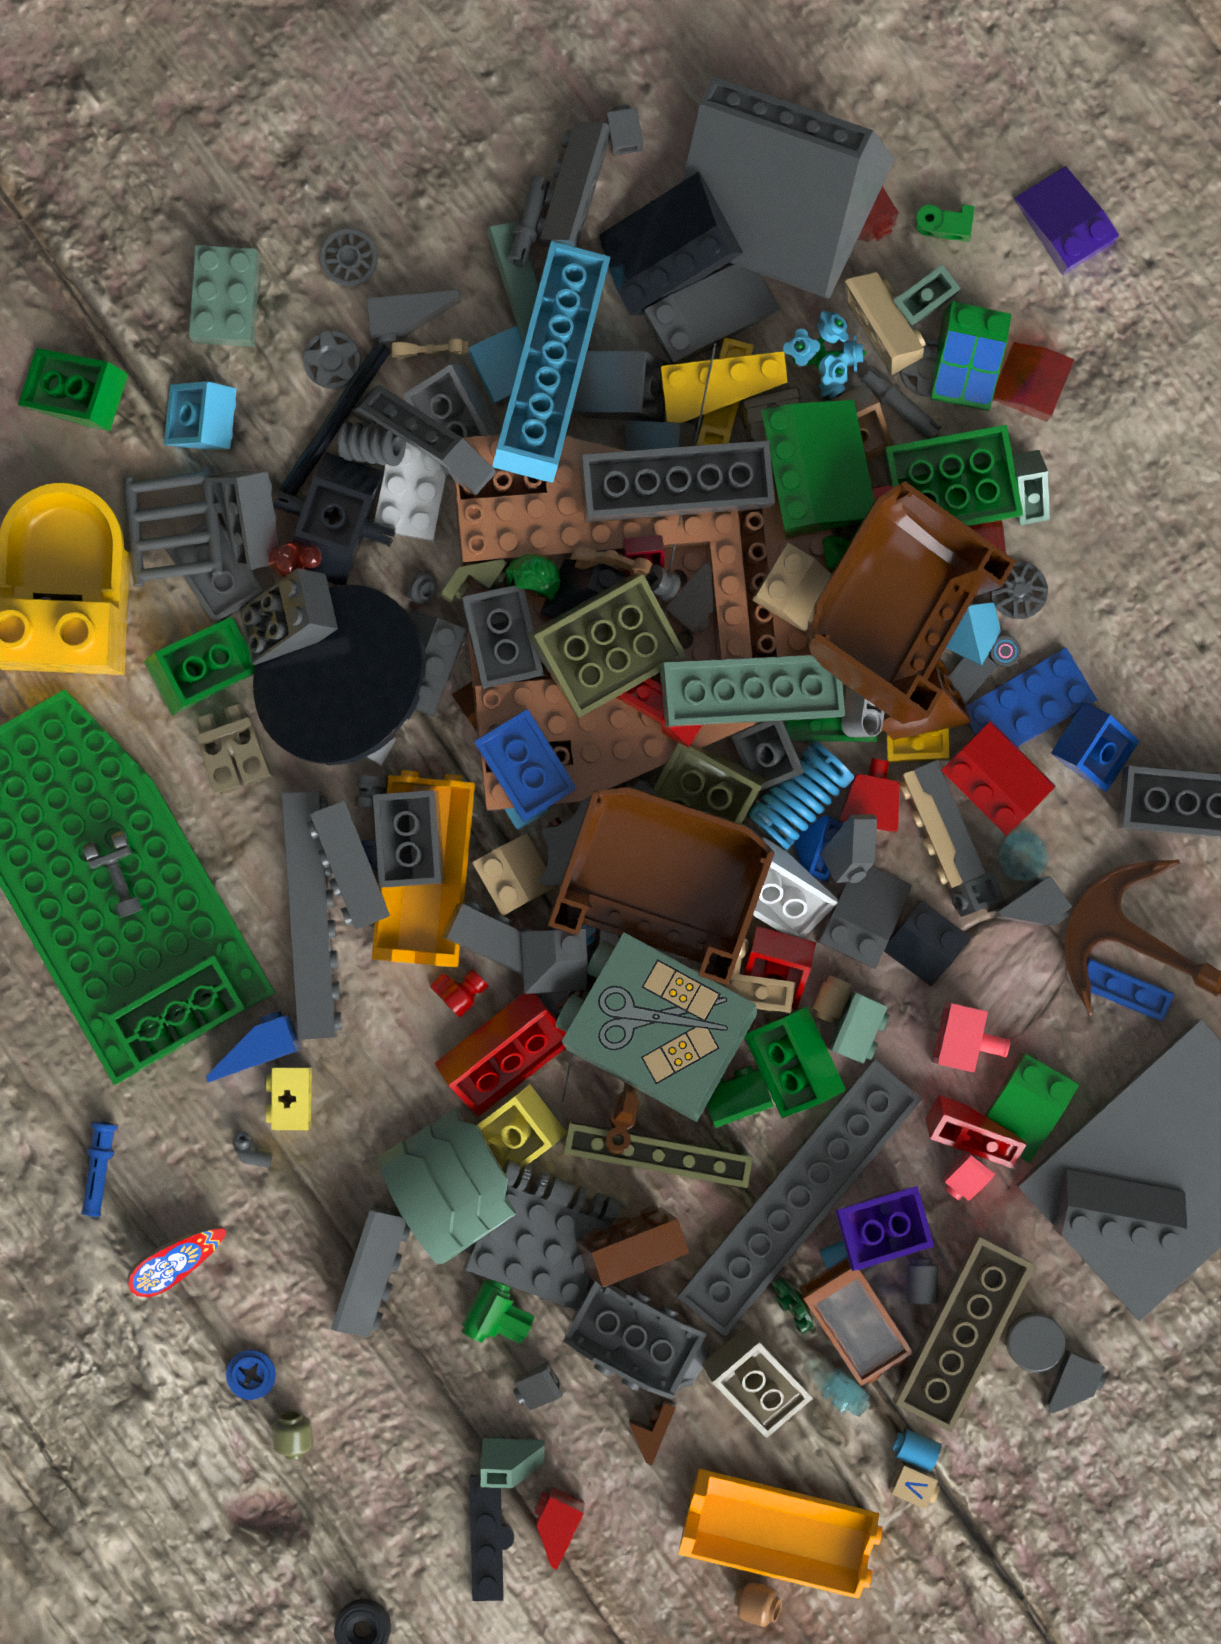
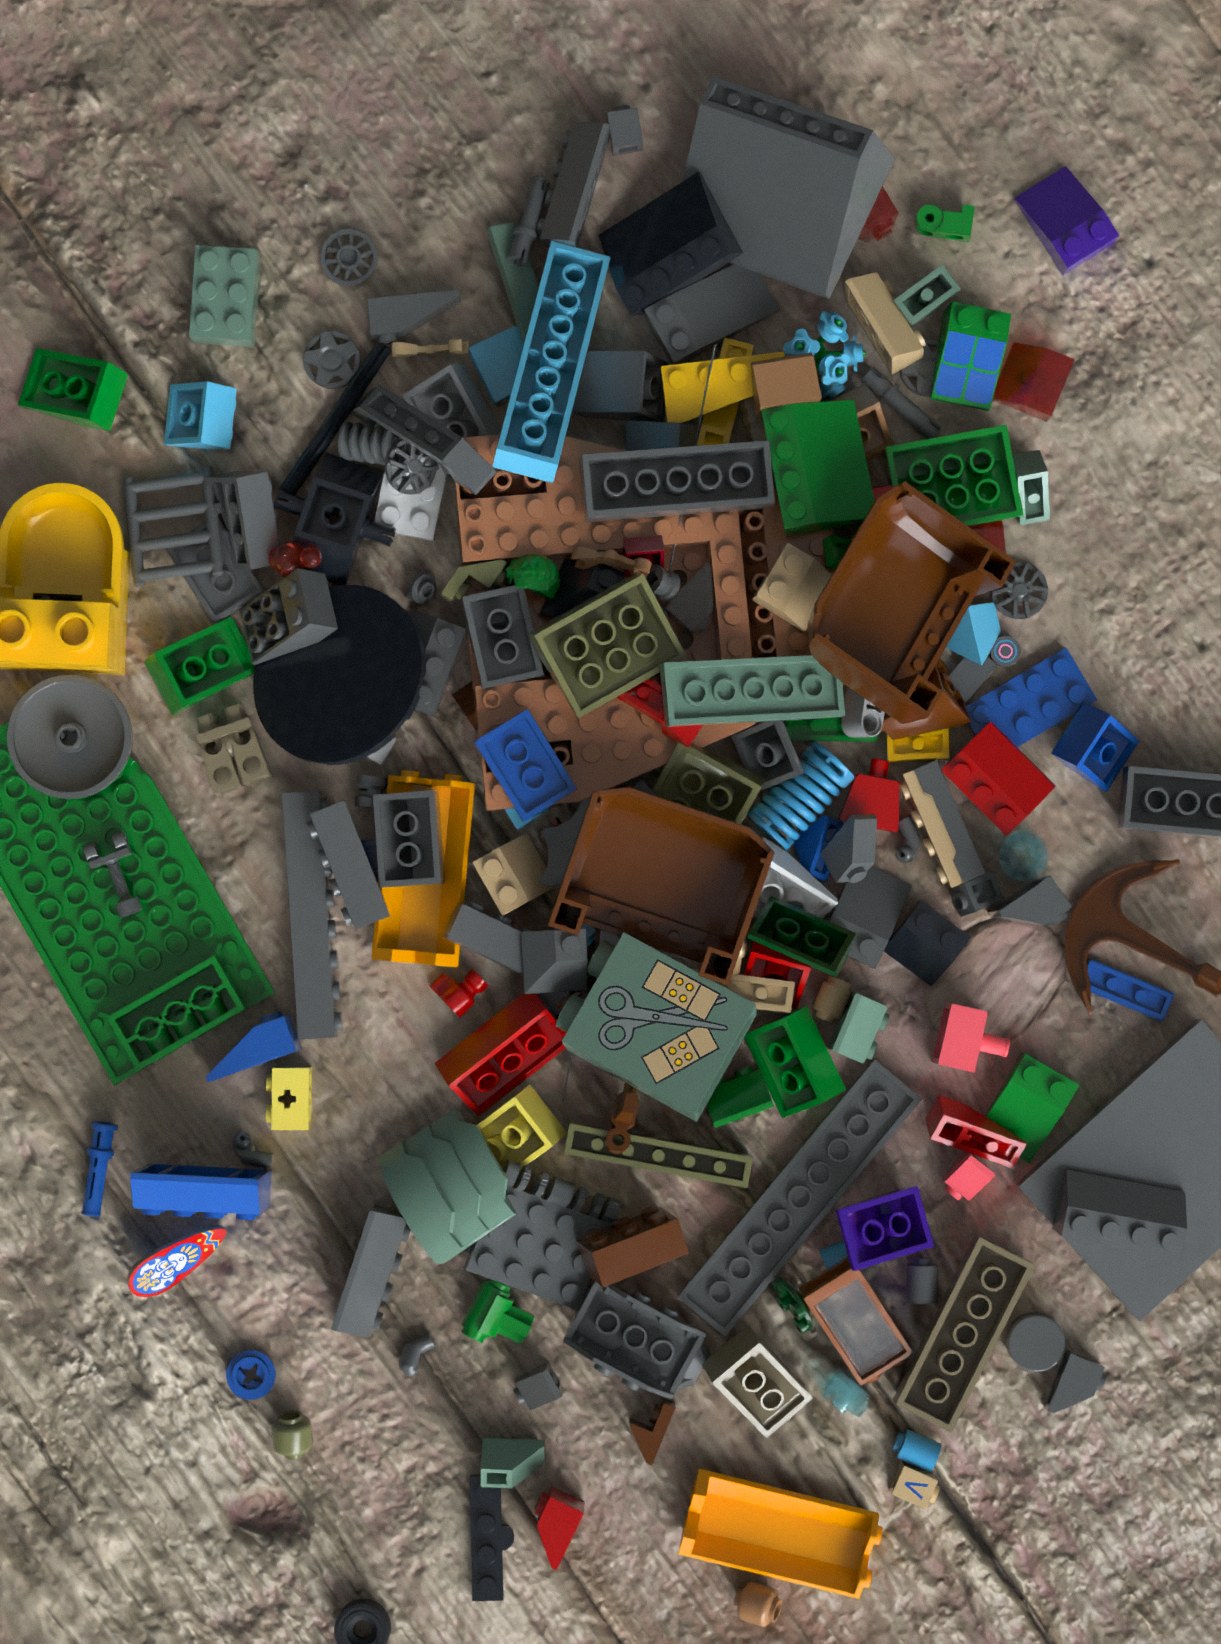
(69, 737): none -> dark grey dish
(201, 1189): none -> slope
(411, 467): none -> dark grey wheel
(411, 1352): none -> dark grey arm
(784, 382): none -> medium nougat slope
(802, 936): none -> dark green slope
(910, 842): none -> dark grey arm

